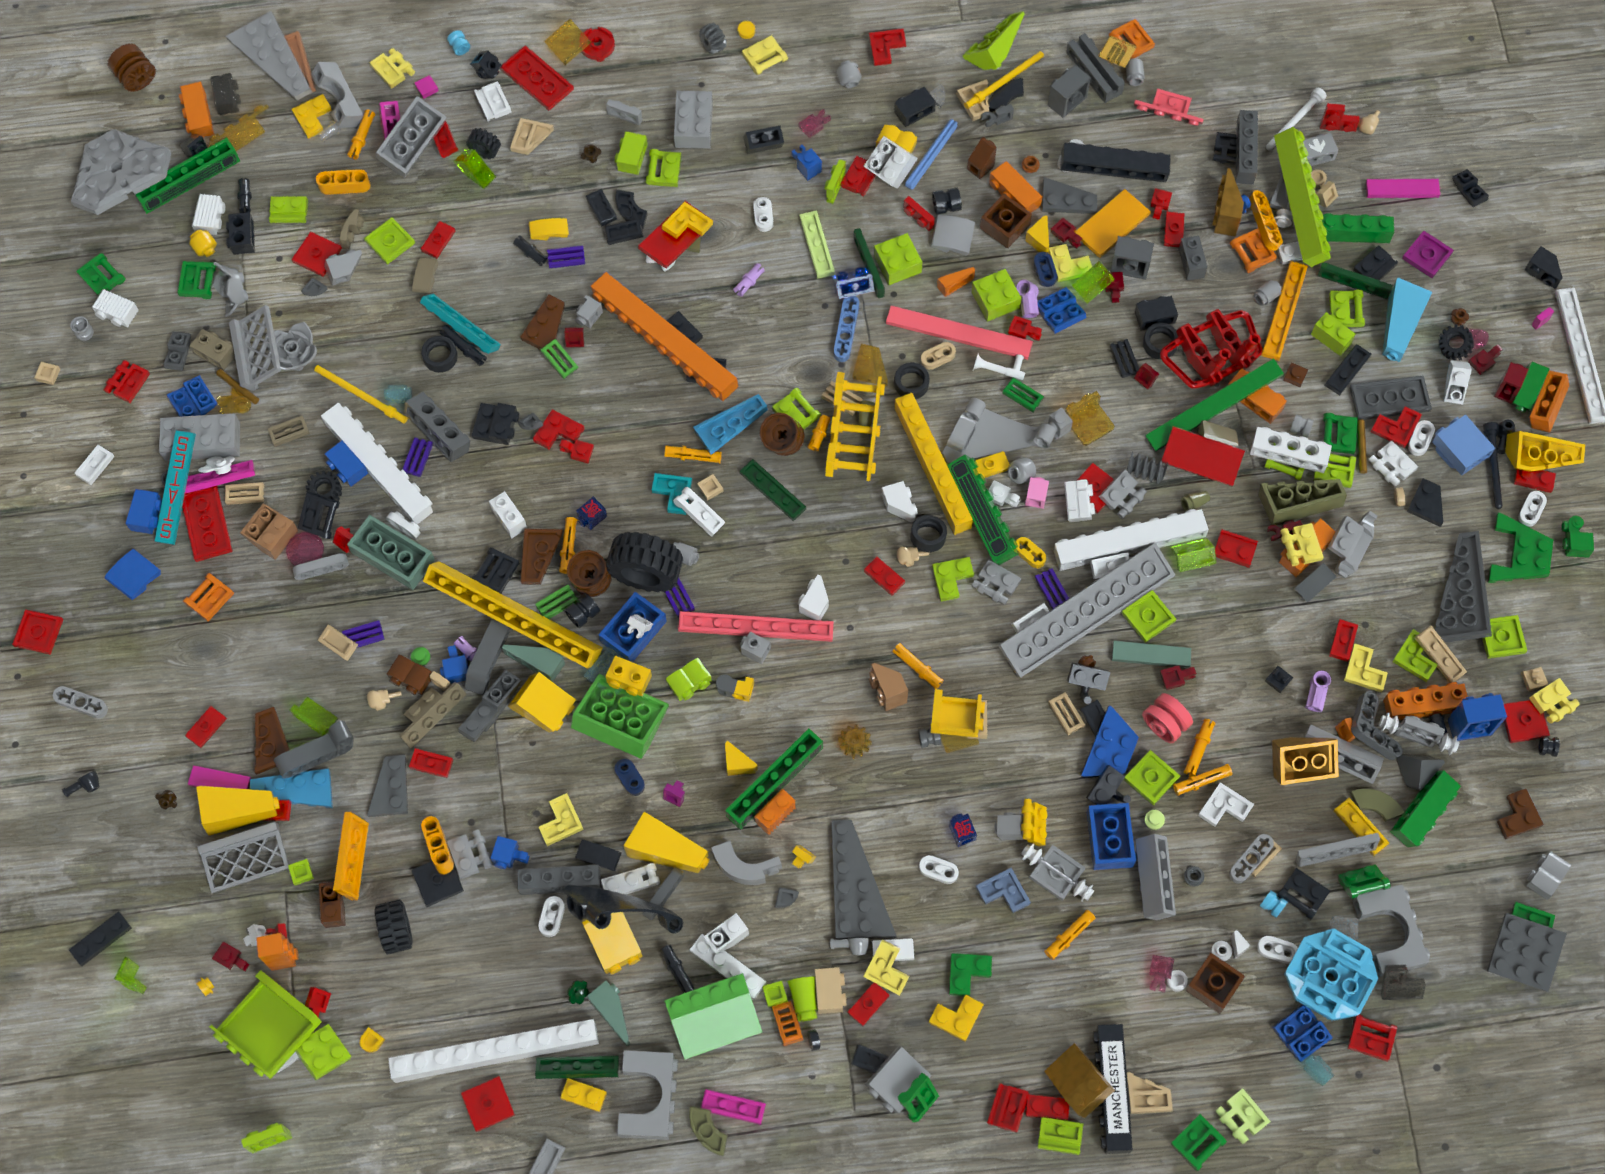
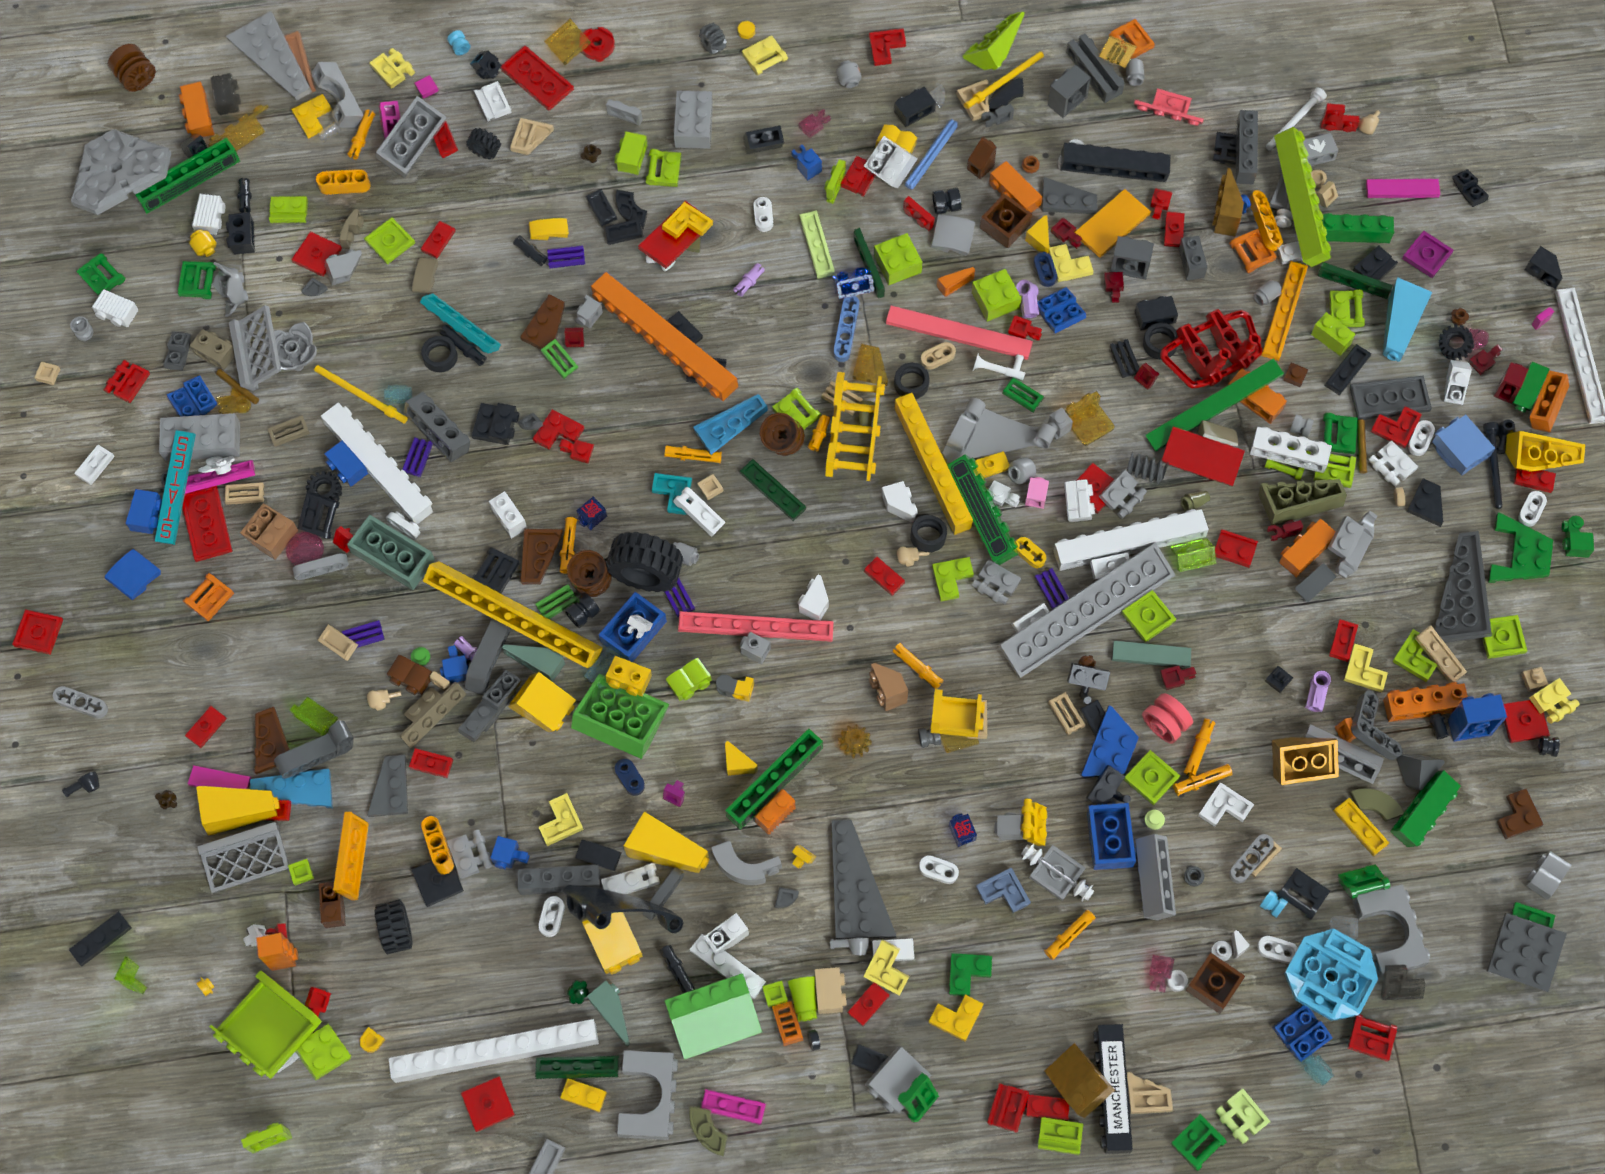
(229, 956): dark red plate -> none
(475, 168): clear neon green slope -> none
(1093, 282): clear neon green brick -> none
(1307, 544): light yellow plate -> none
(1337, 850): light grey tile -> none
(1419, 732): plate -> none

